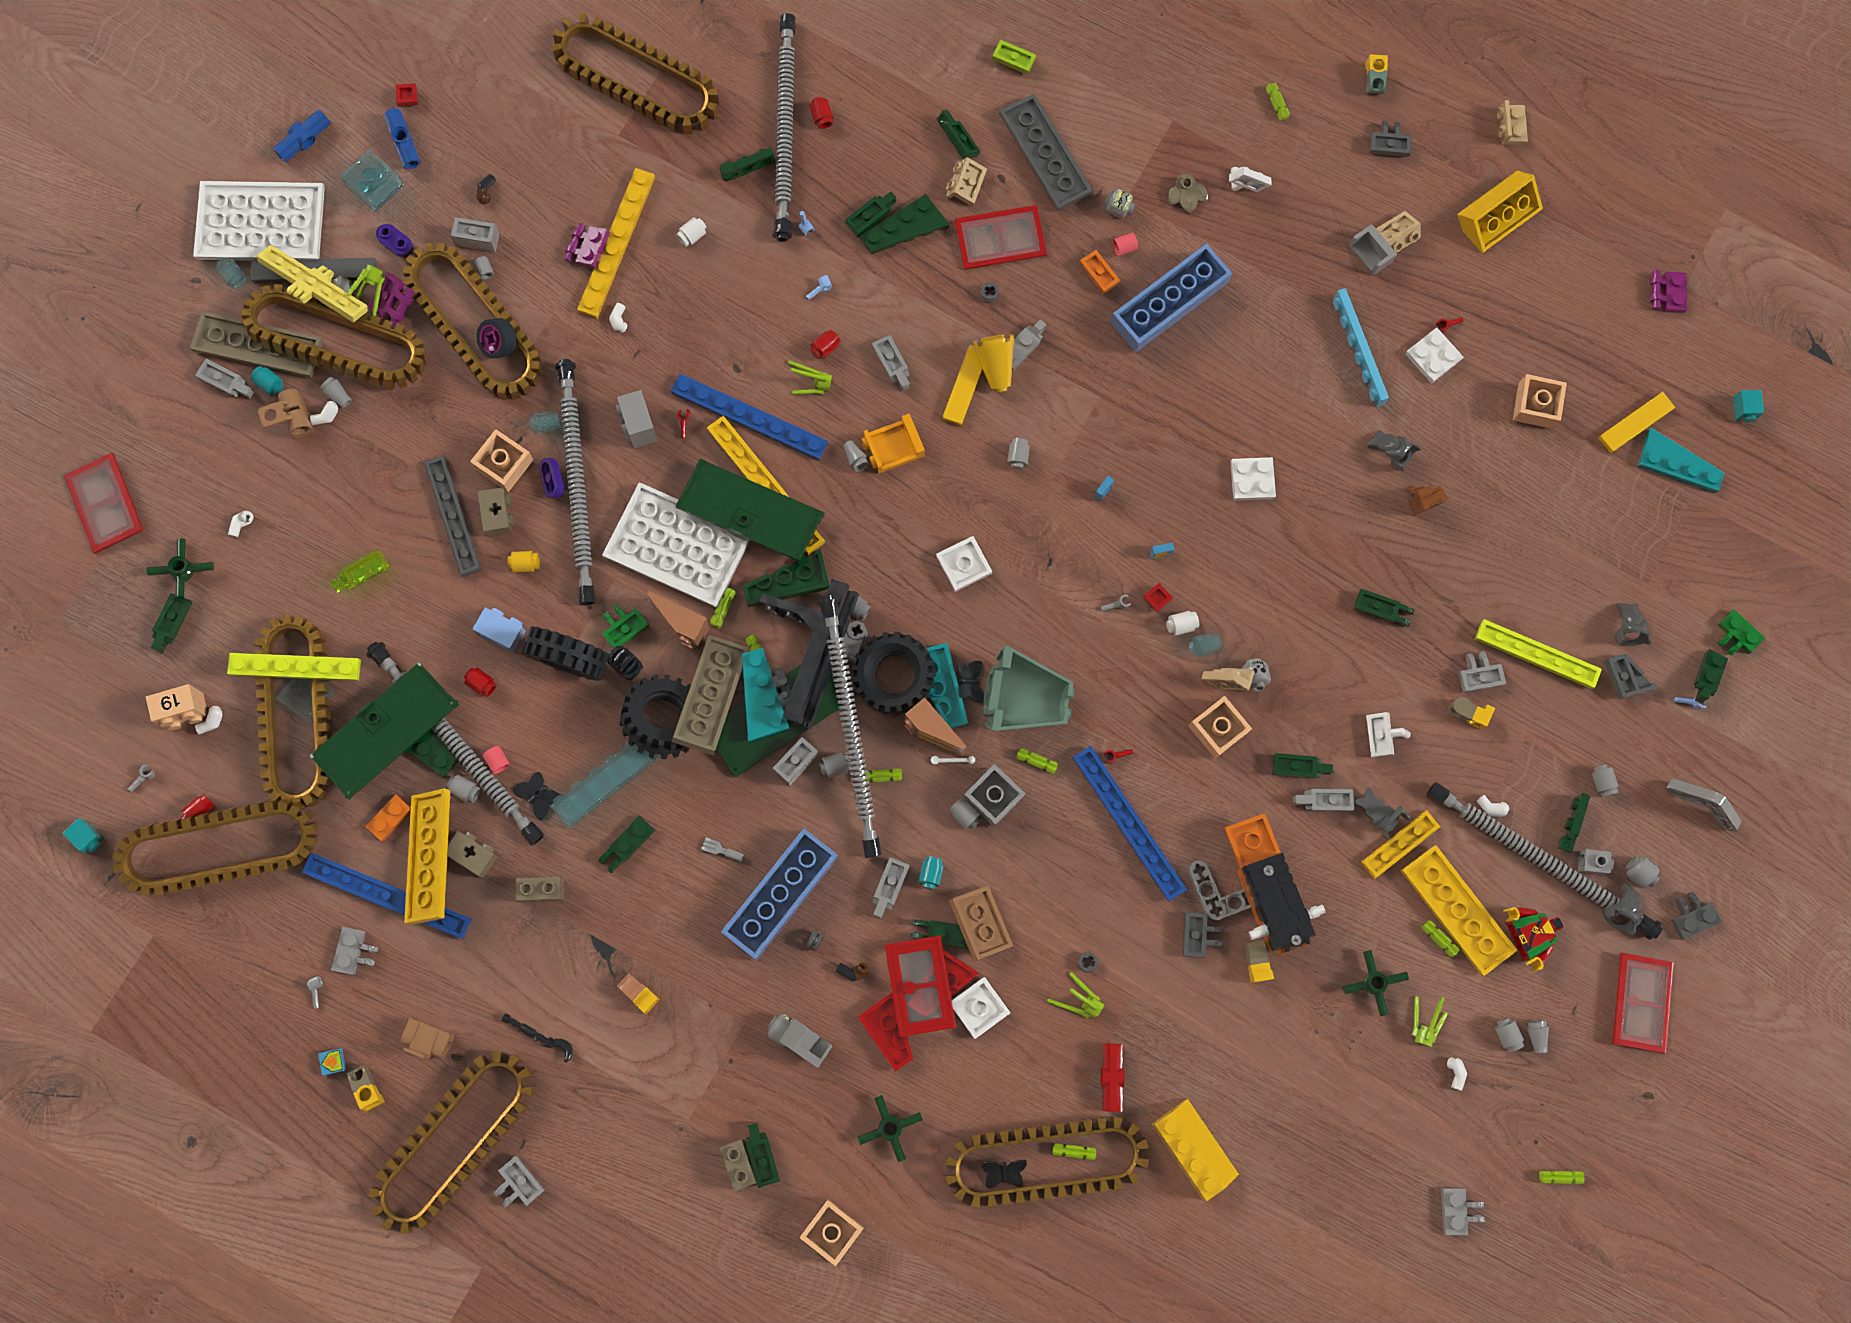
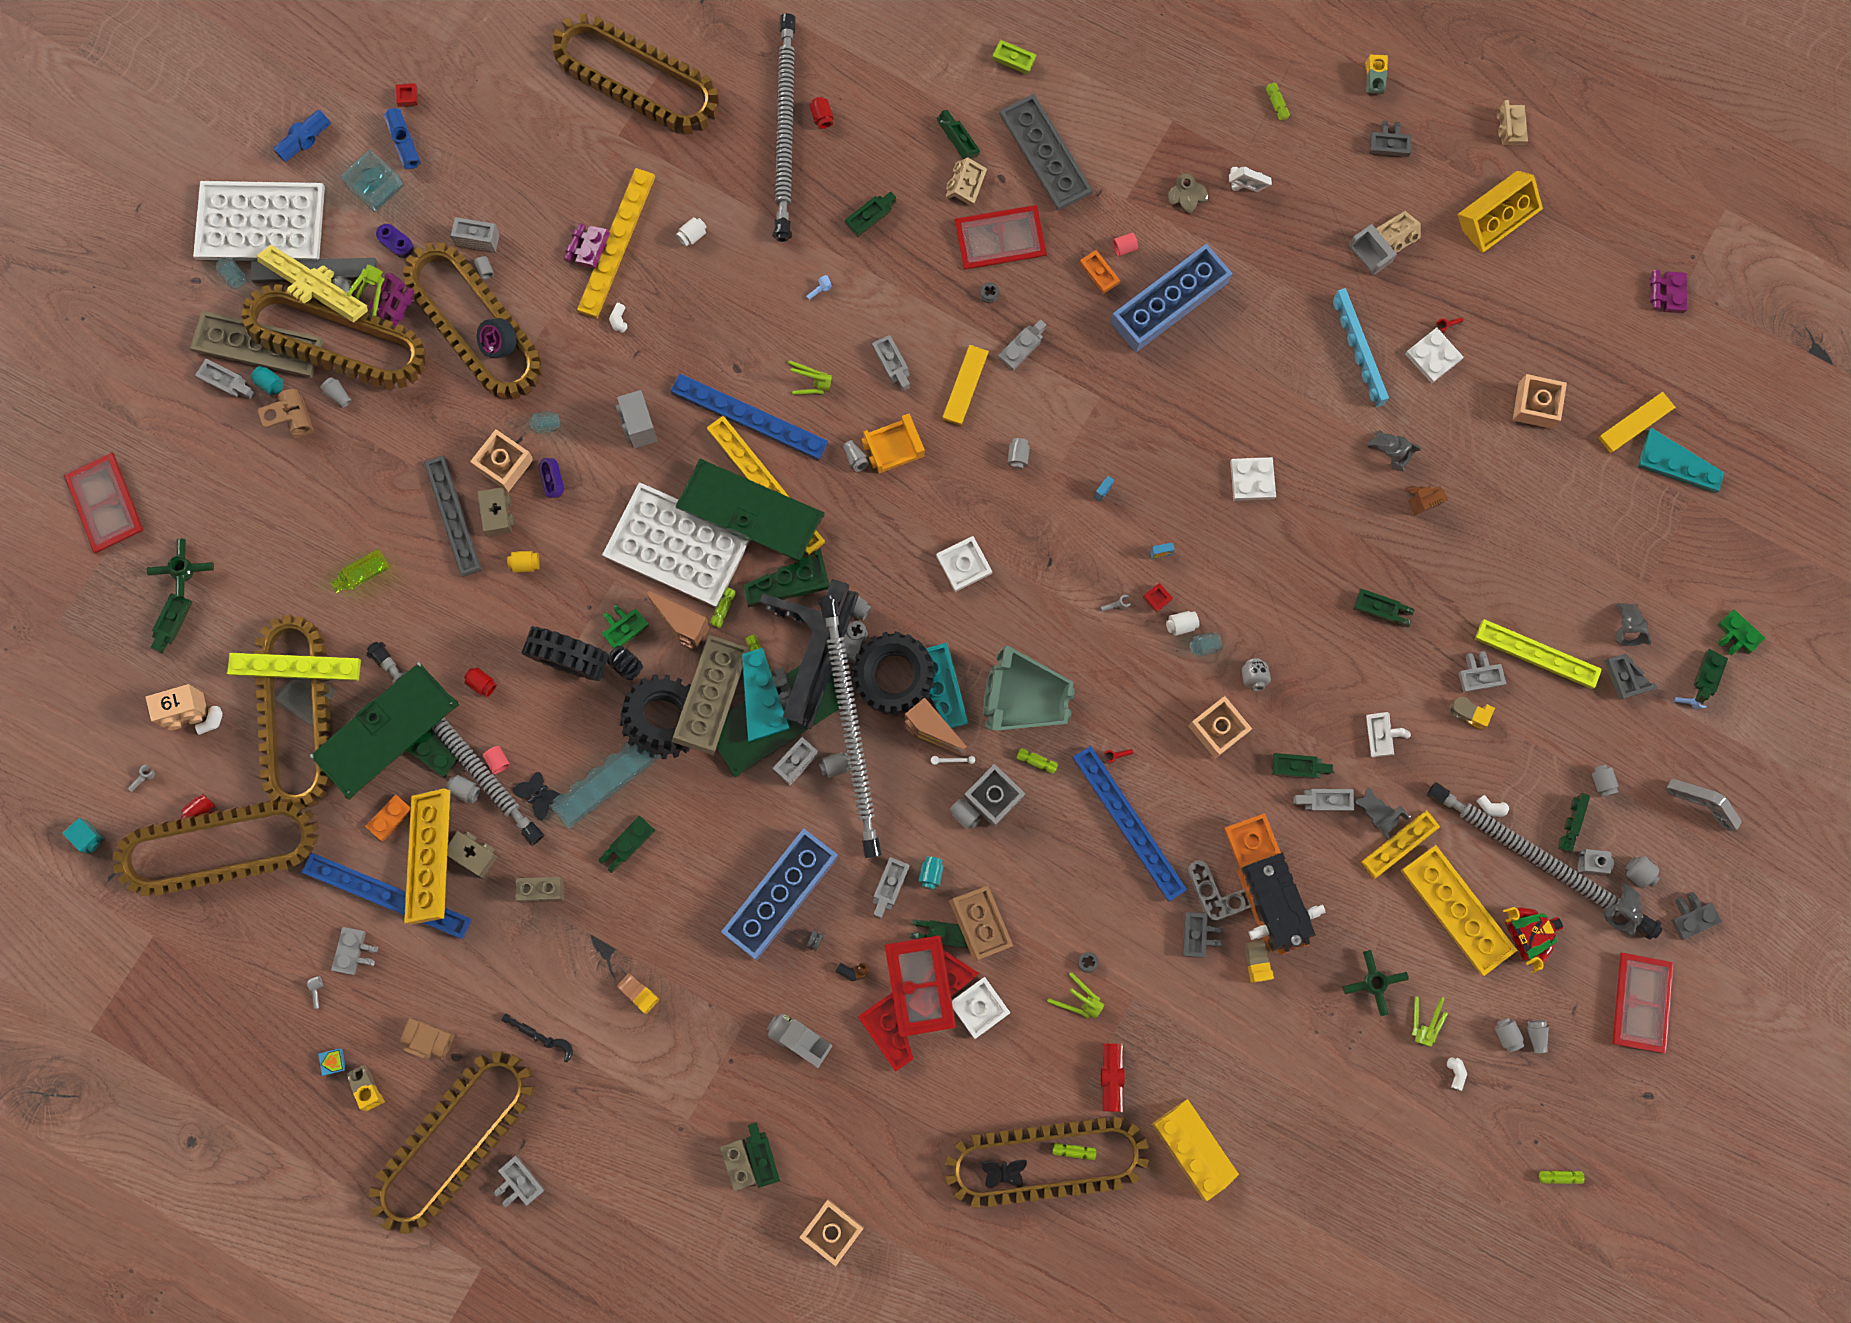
(239, 521): white arm -> none
(327, 414): white arm -> none
(482, 188): arm -> none
(499, 629): light blue brick -> none
(576, 482): light grey hose -> none
(683, 421): red hand -> none
(715, 847): light grey piece -> none
(747, 165): dark green hinge -> none
(805, 225): light blue hand -> none
(825, 344): red brick -> none
(884, 775): lime axle -> none
(900, 1124): dark green bar -> none
(908, 223): dark green wing -> none
(968, 681): black piece -> none
(996, 360): yellow cone -> none
(1119, 203): light grey head -> none
(1229, 678): tan bracket -> none
(1440, 938): lime axle -> none
(1455, 1211): light grey hinge -> none
(1748, 405): teal brick -> none

